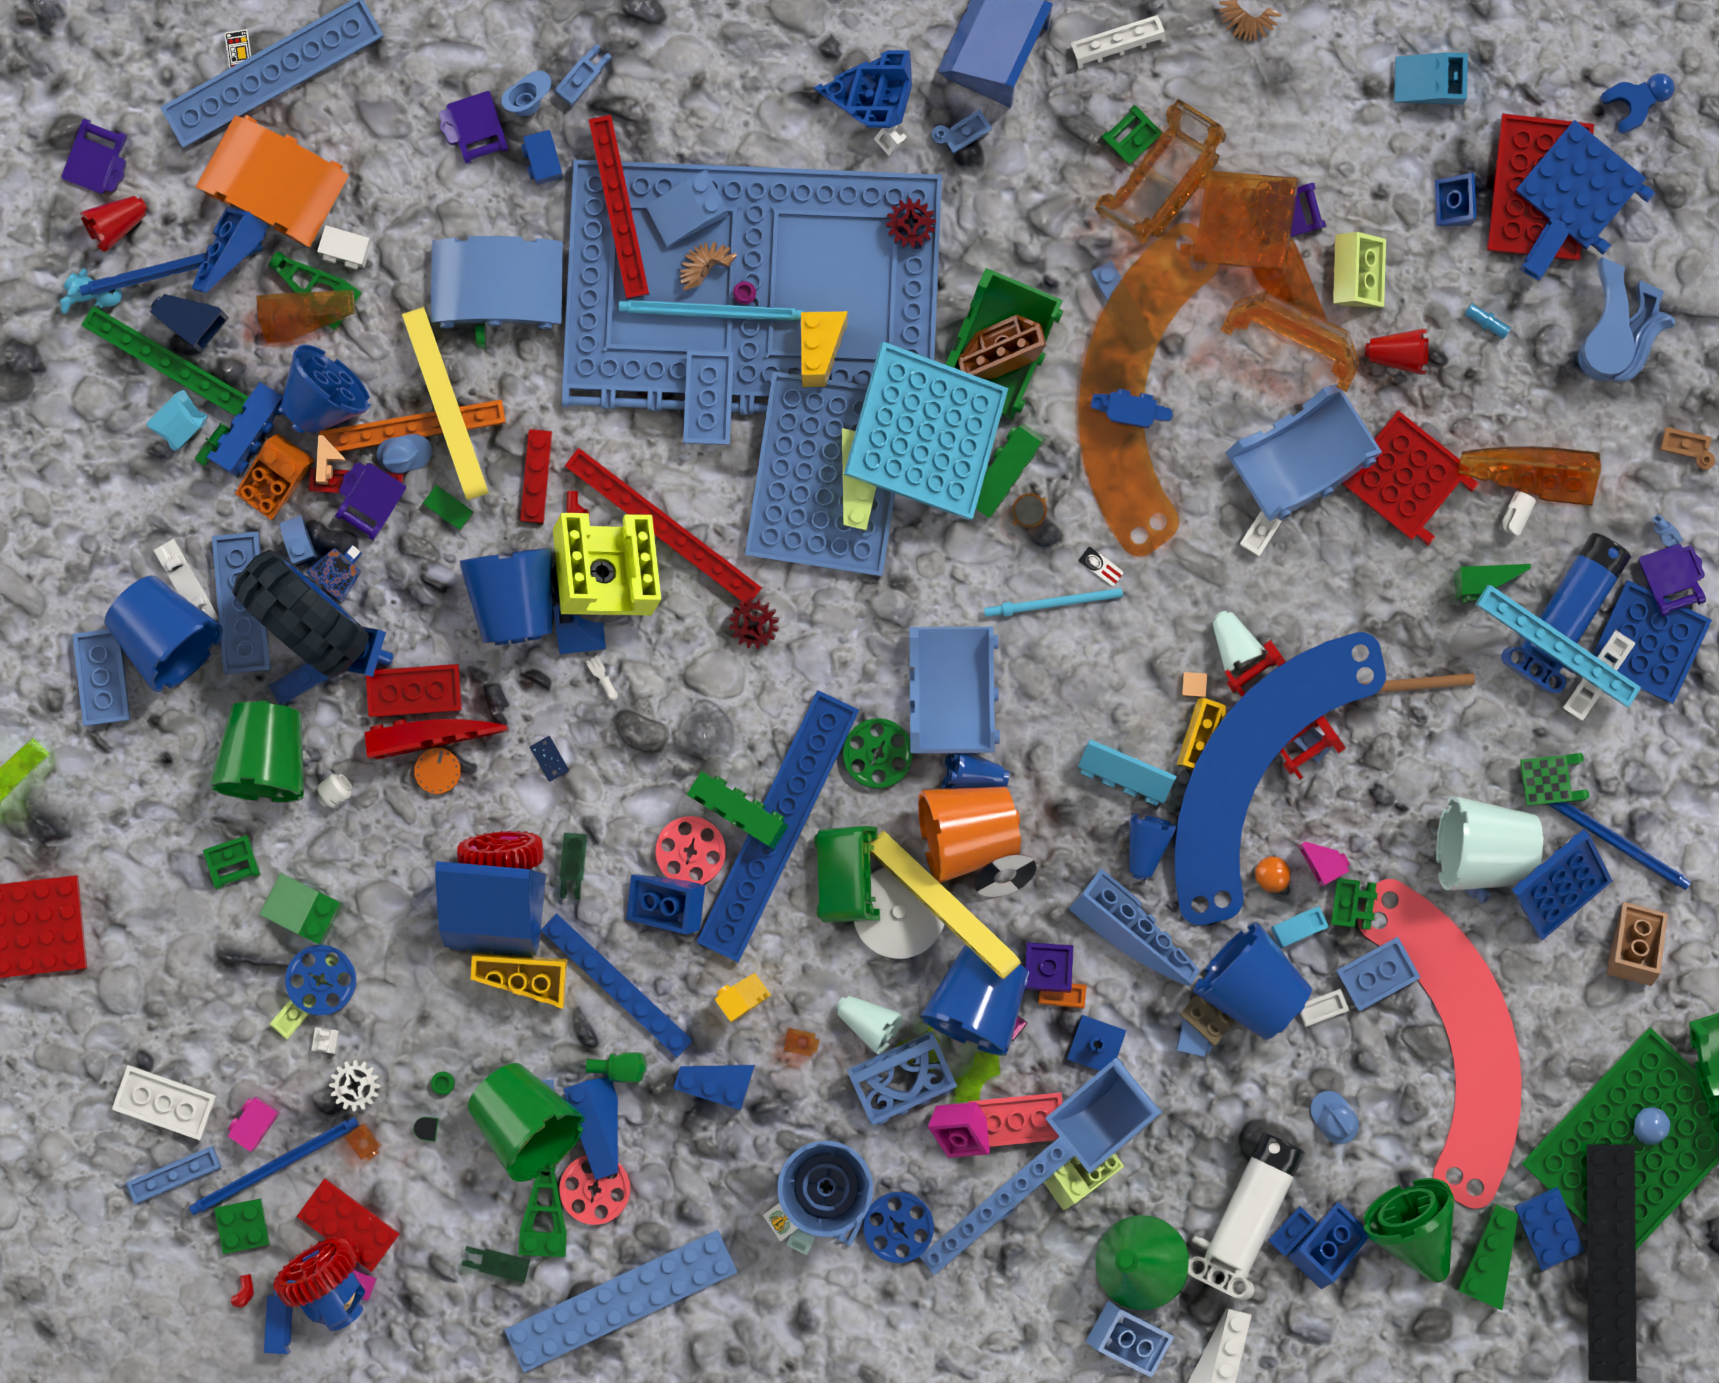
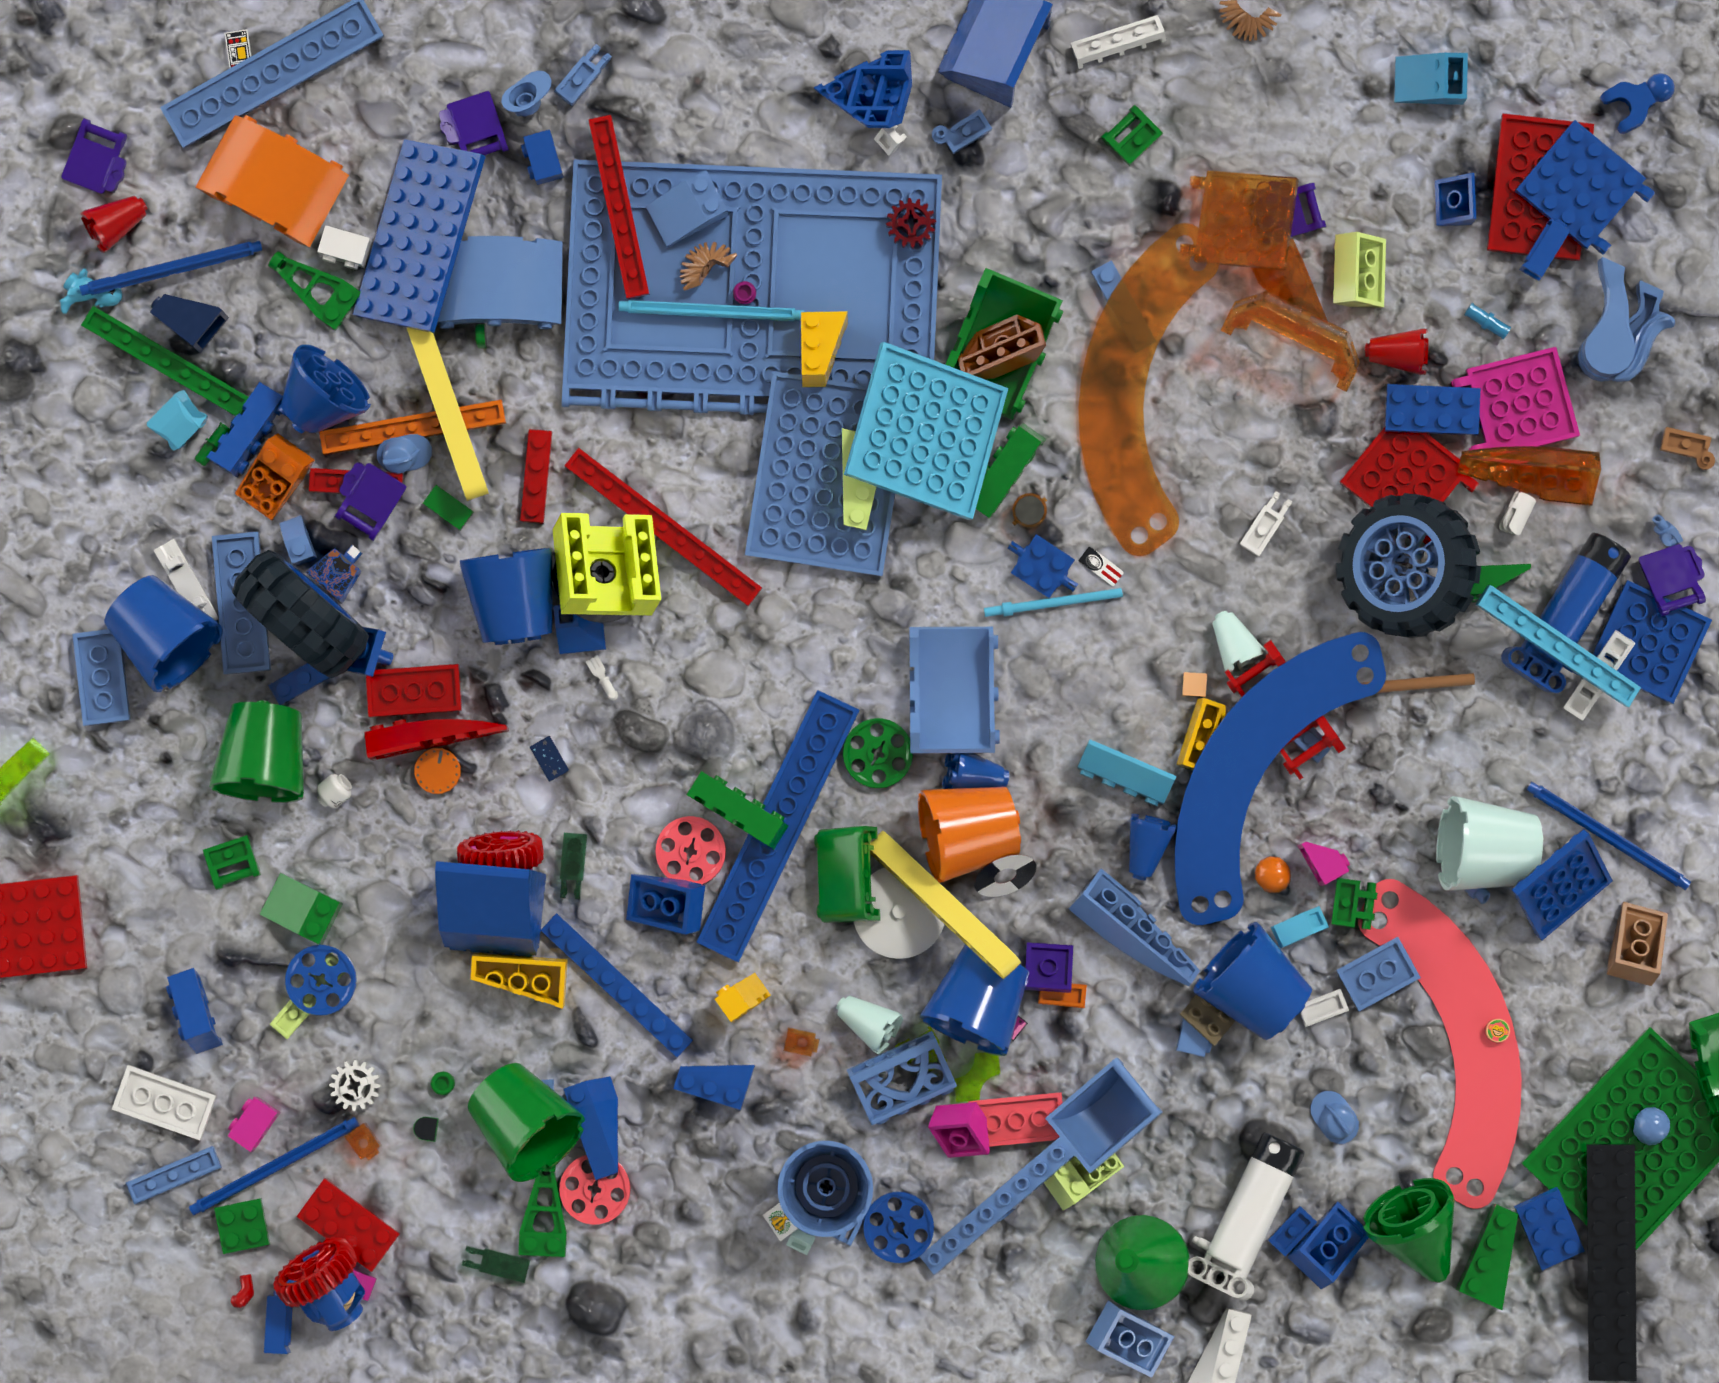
(192, 1011): none -> blue wedge
(235, 238): blue wedge -> none
(295, 314): clear orange wedge -> none
(325, 454): light nougat slope -> none
(325, 1040): white tile -> none
(419, 235): none -> plate
(572, 503): red arm -> none
(620, 1068): green piece -> none
(620, 1300): medium blue plate -> none
(708, 397): medium blue plate -> none
(748, 615): dark red gear -> none
(1042, 566): none -> blue plate
(1096, 1043): blue tile -> none
(1130, 409): blue hinge -> none
(1166, 175): windscreen -> none
(1304, 454): medium blue panel -> none
(1432, 409): none -> blue plate
(1438, 597): none -> wheel
(1497, 1030): none -> tile
(1522, 401): none -> dark pink plate
(1548, 780): green flag -> none

